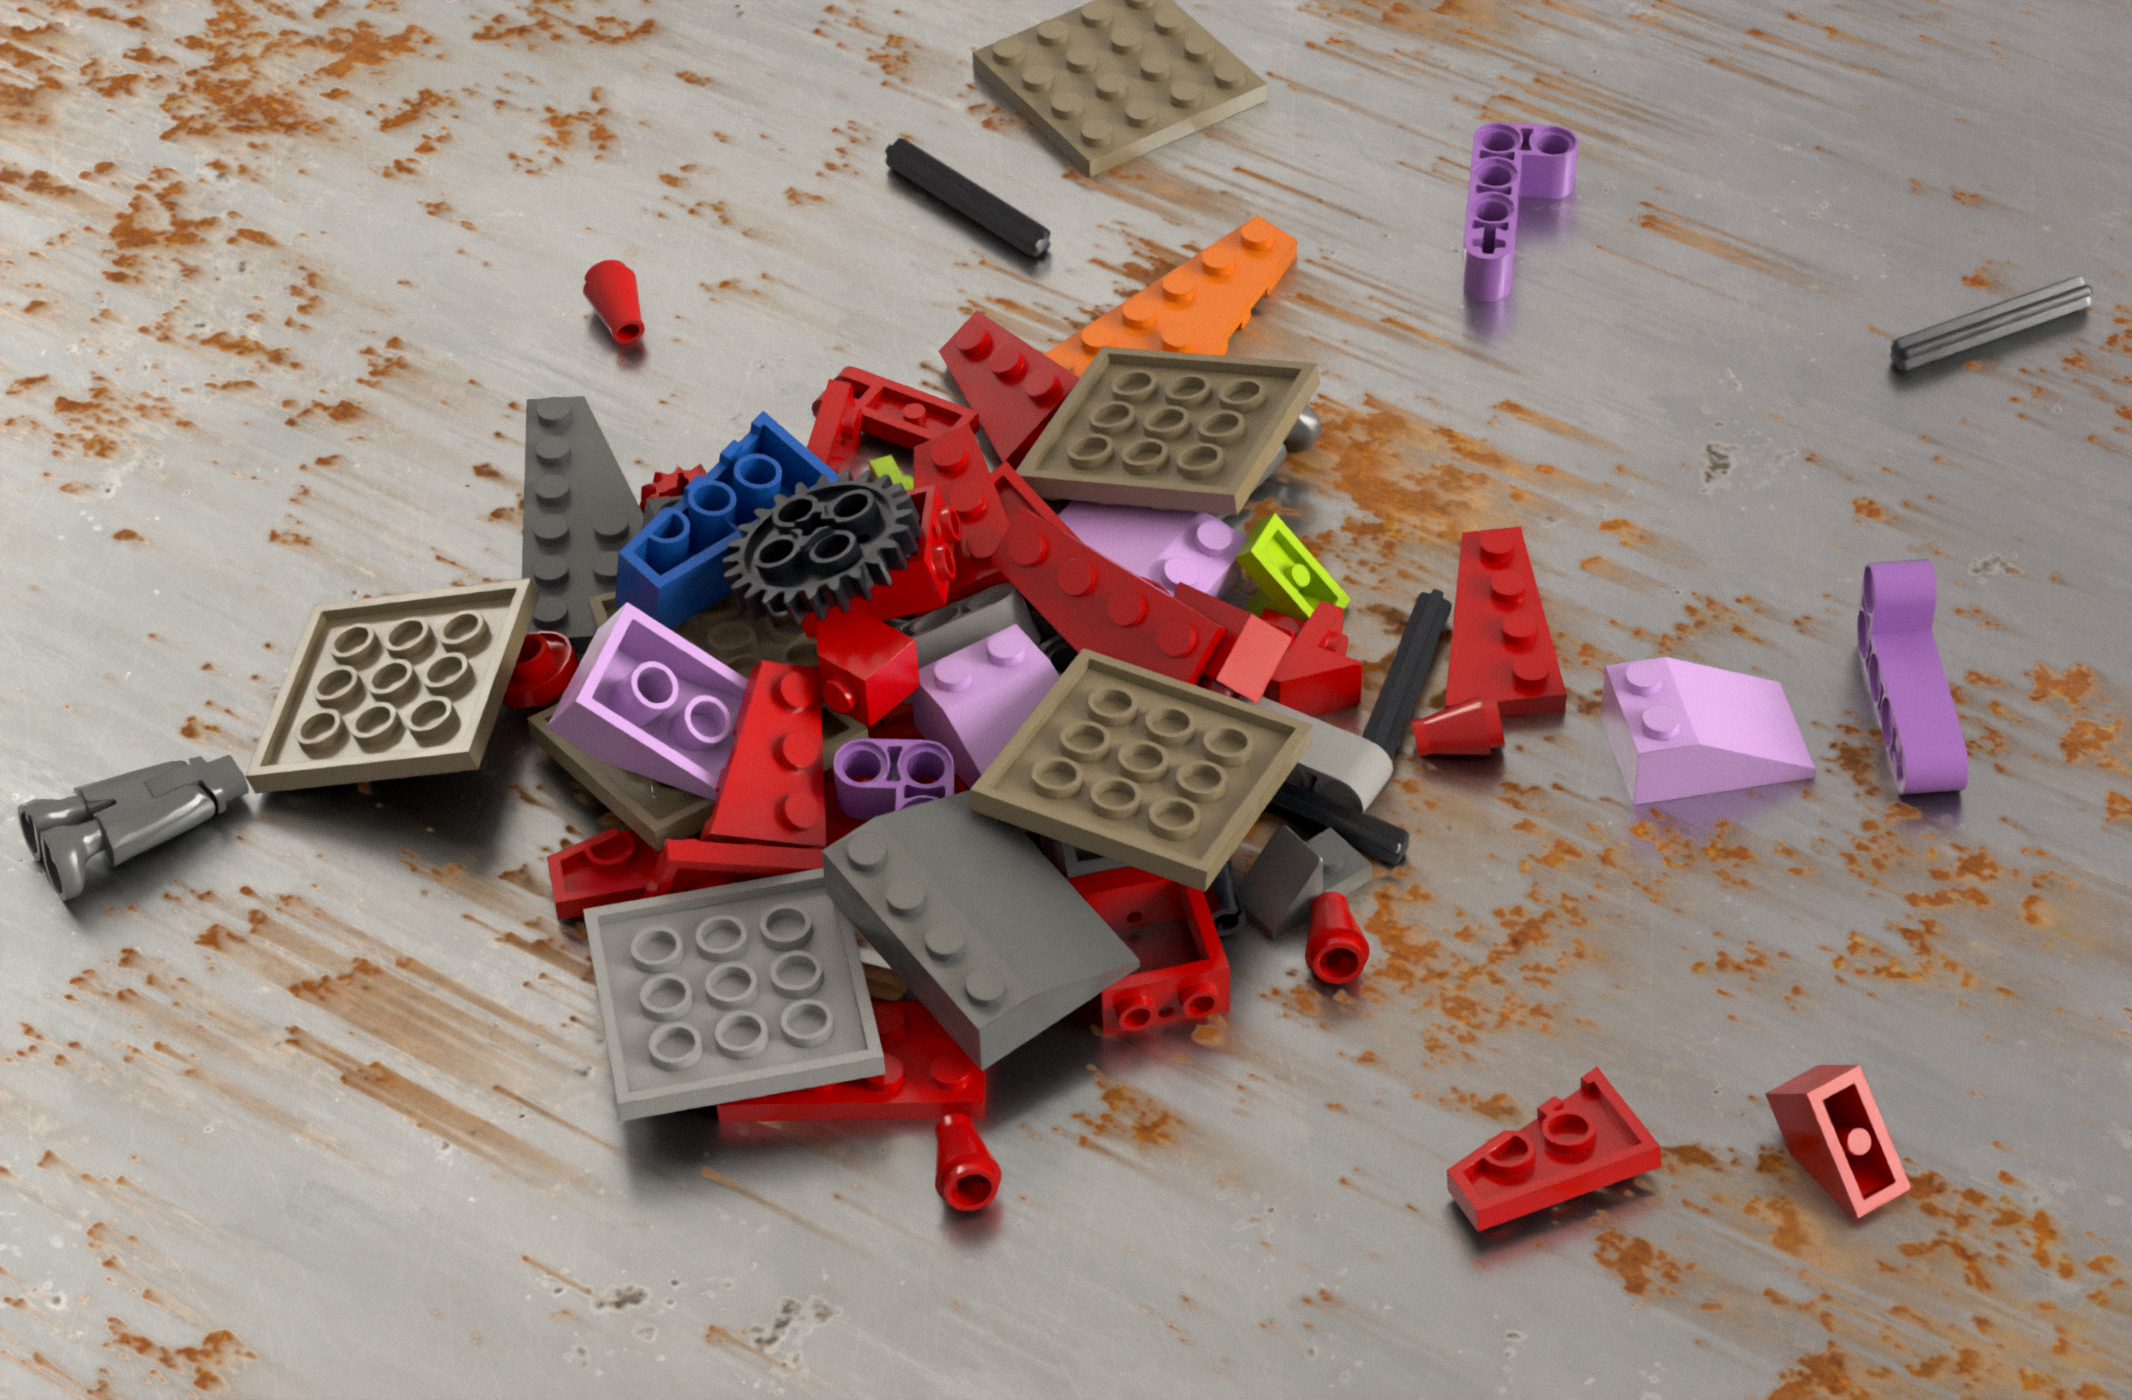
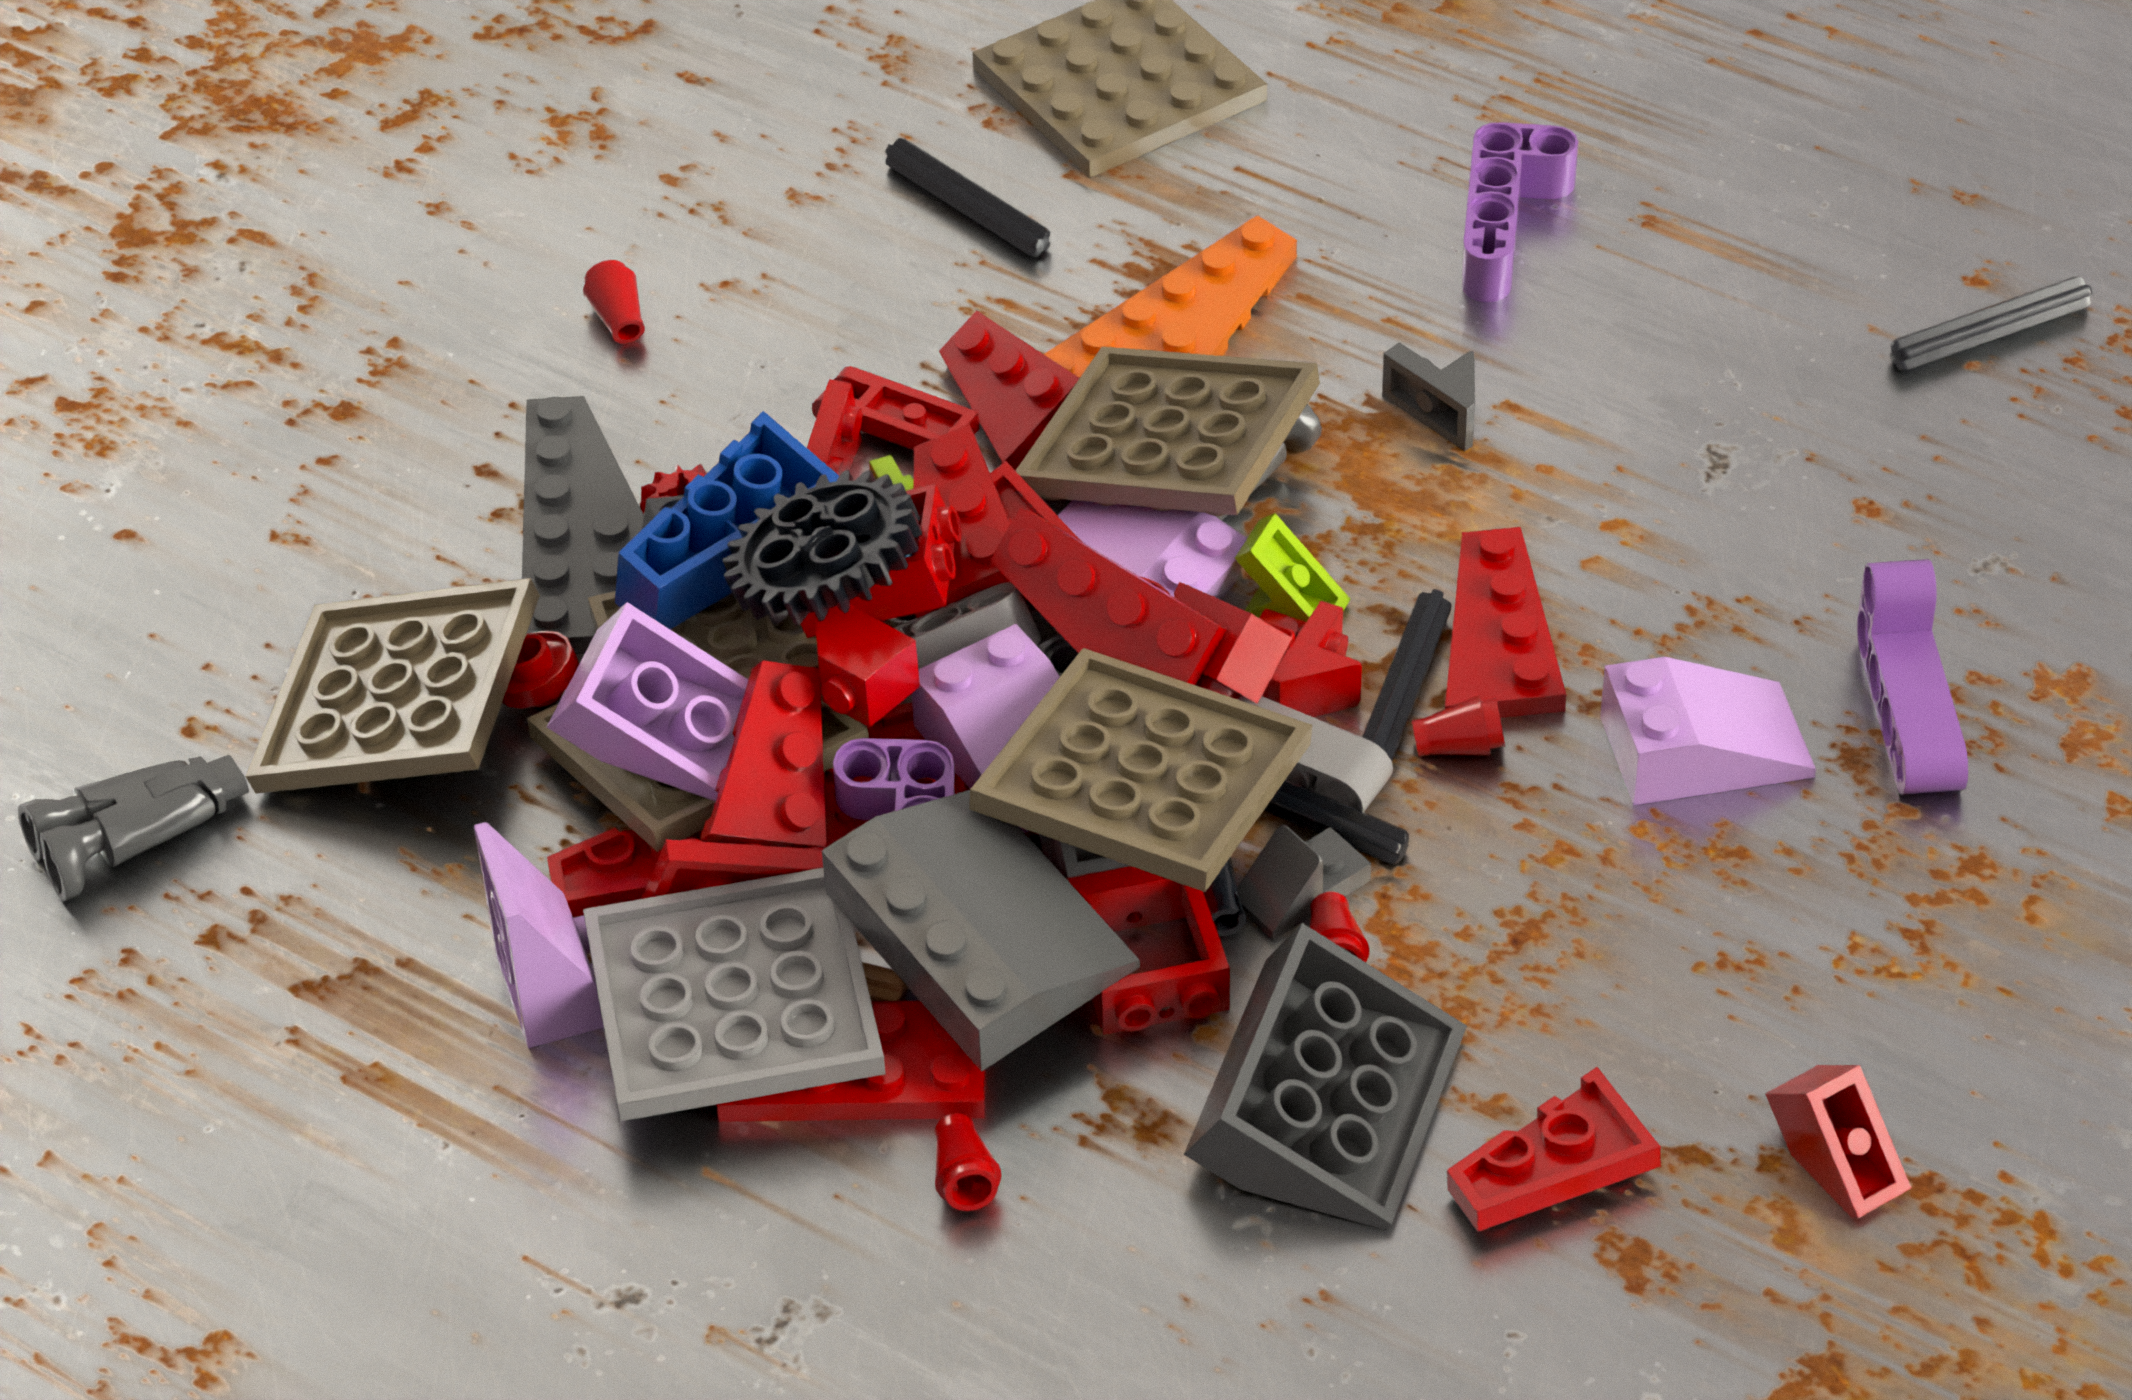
(537, 945): none -> lavender slope
(1327, 1084): none -> dark grey slope
(1433, 395): none -> dark grey slope

